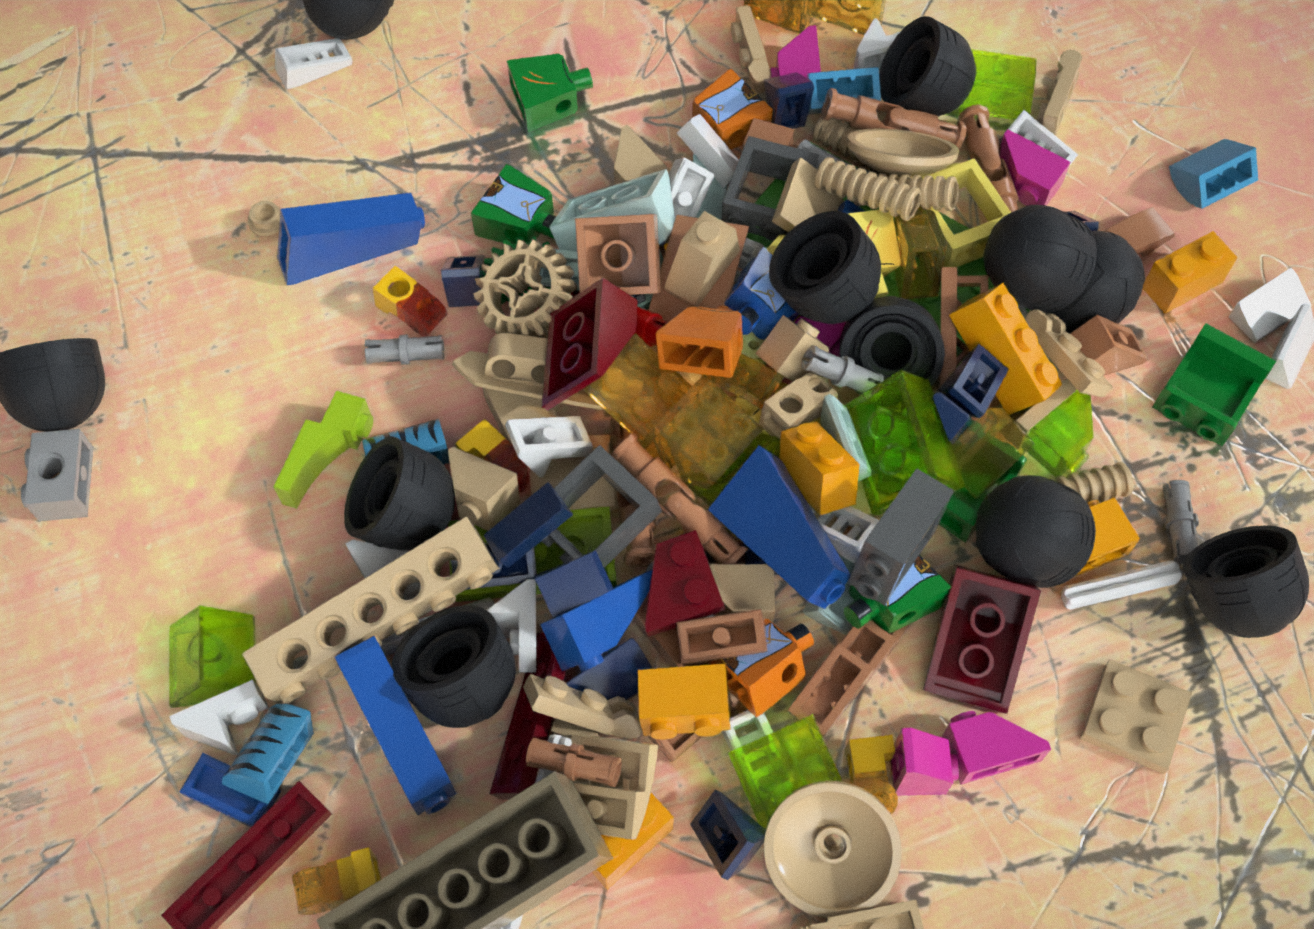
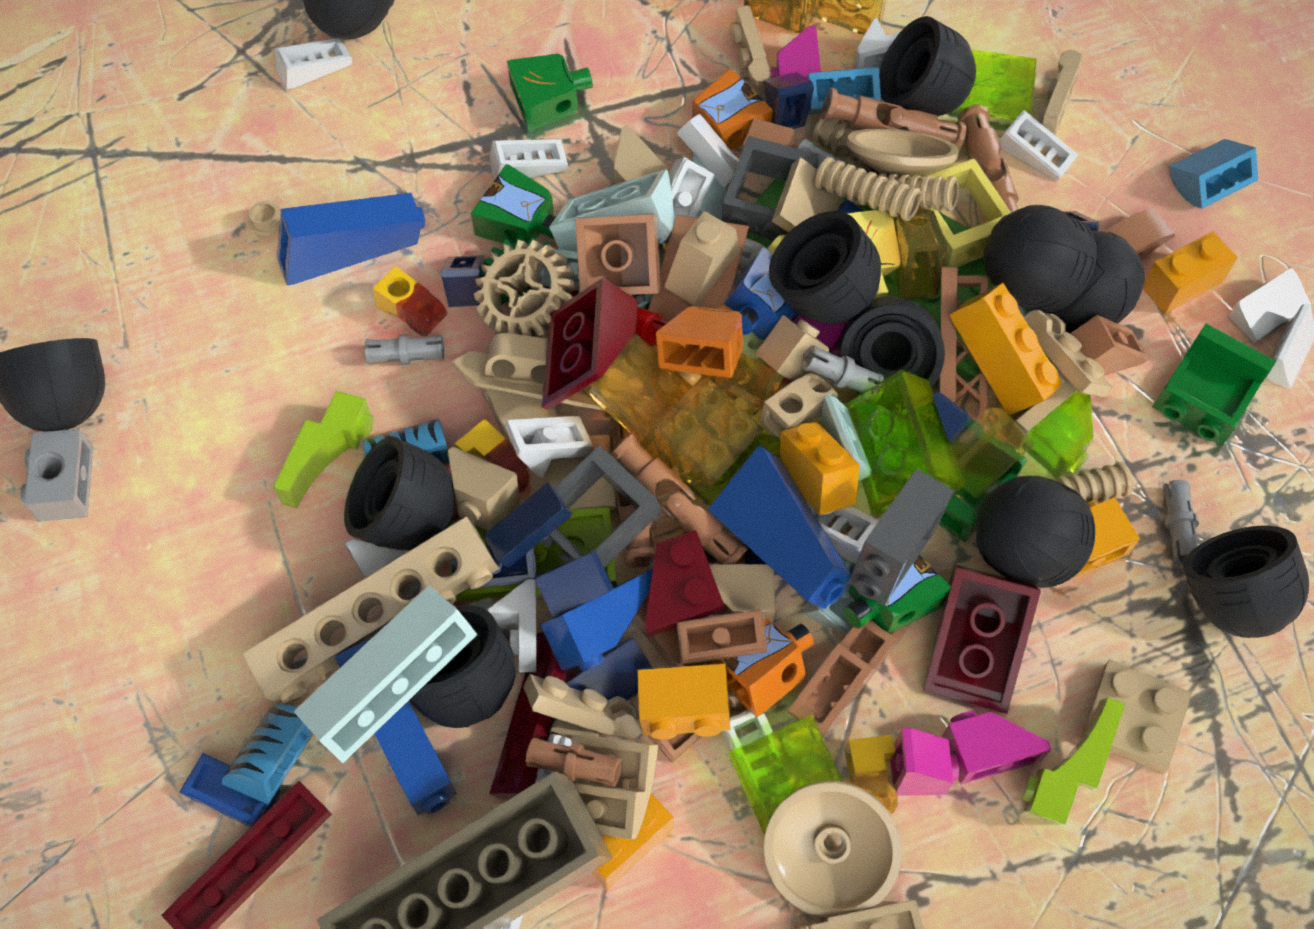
(208, 654): clear neon green slope -> none
(210, 719): white slope -> none
(332, 884): leg -> none
(385, 673): none -> light aqua brick
(510, 151): none -> white slope
(727, 834): dark blue slope -> none
(975, 382): dark blue slope -> none
(1033, 169): dark pink slope -> none
(1054, 790): none -> lime slope
(1121, 584): white axle -> none

